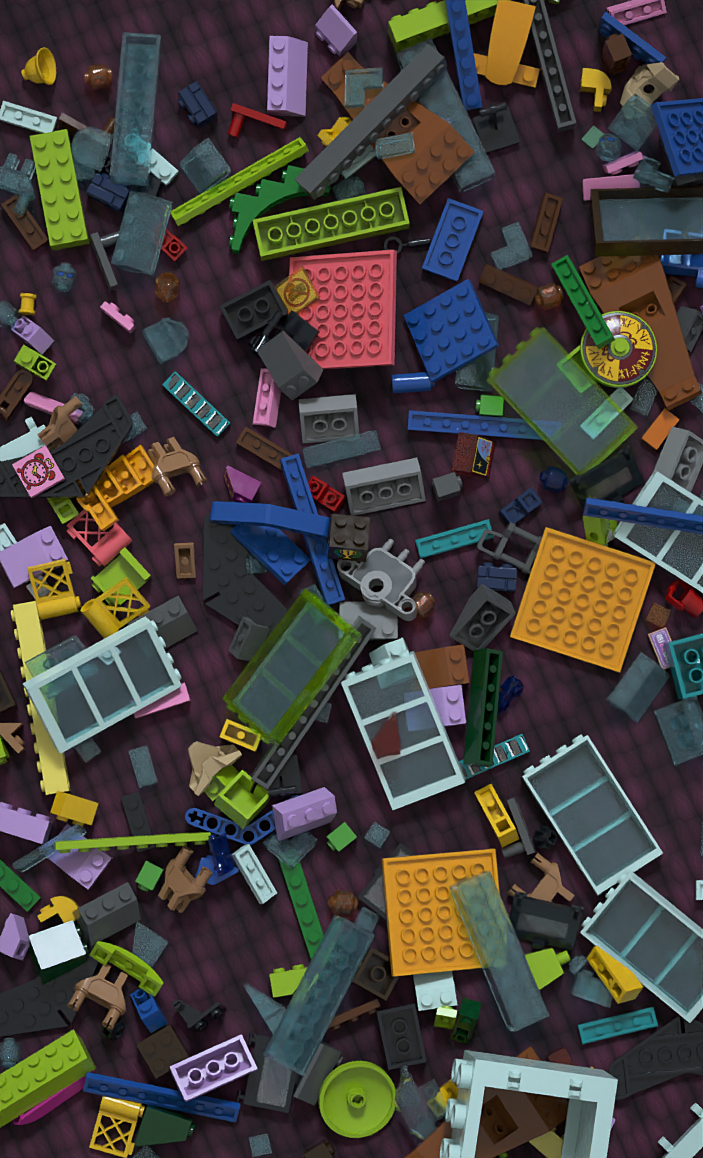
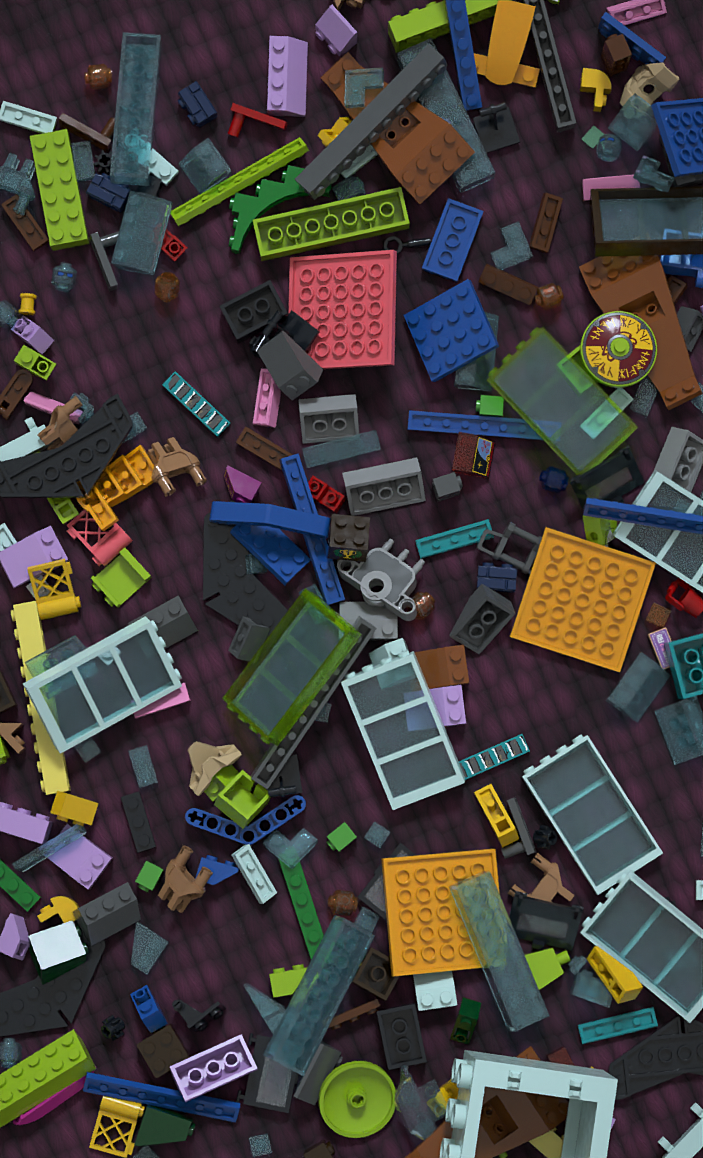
(38, 471): bright pink tile -> none
(41, 67): yellow hat -> none
(91, 146): clear light blue slope -> none
(101, 615): yellow piece -> none
(103, 993): medium nougat connector -> none
(123, 842): lime plate -> none
(124, 321): bright pink plate -> none
(130, 964): lime slope -> none
(166, 339): clear light blue slope -> none
(185, 560): medium nougat slope -> none
(221, 854): clear blue hinge -> none
(240, 735): yellow brick -> none
(297, 291): clear yellow piece -> none
(304, 813): lavender slope -> none
(387, 737): clear red slope -> none
(395, 145): clear light blue tile -> none
(411, 382): blue brick -> none
(445, 1017): lime plate -> none
(483, 708): dark green brick -> none
(512, 688): clear blue hinge -> none
(520, 506): dark blue slope -> none
(583, 302): green plate -> none
(628, 160): bright pink plate -> none
(660, 429): orange tile -> none

